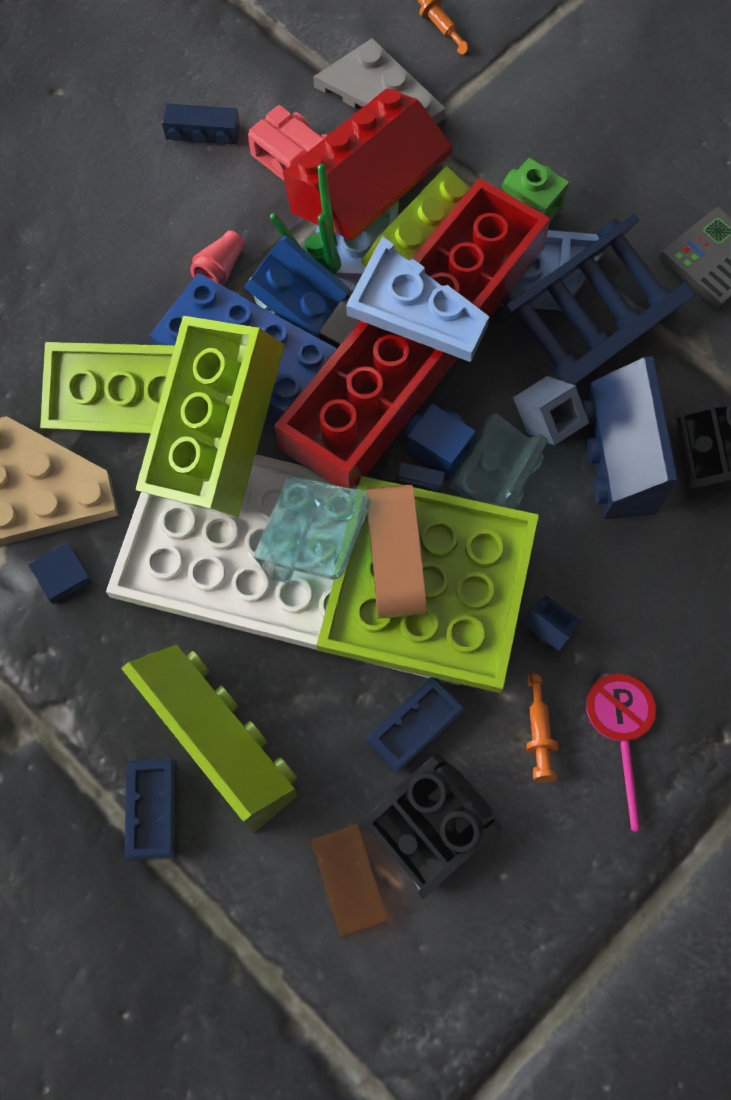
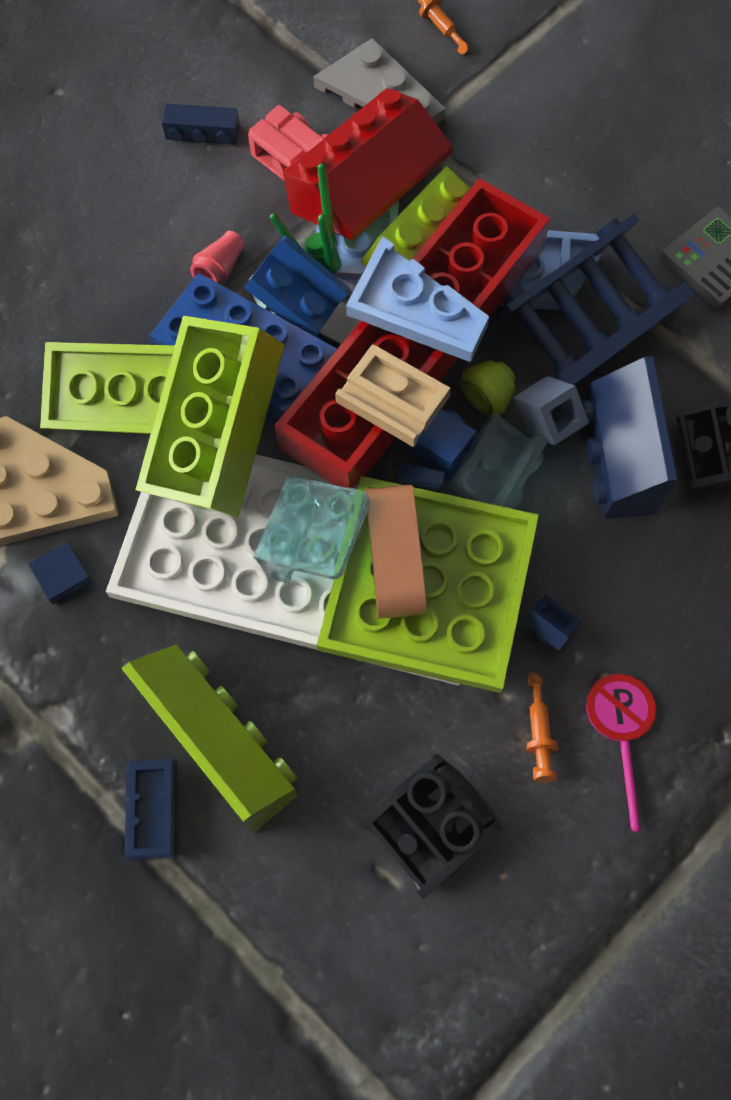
(349, 880): clear orange tile -> none
(393, 395): none -> tan plate
(415, 725): dark blue plate -> none
(488, 386): none -> lime cone
(537, 187): bright green brick -> none

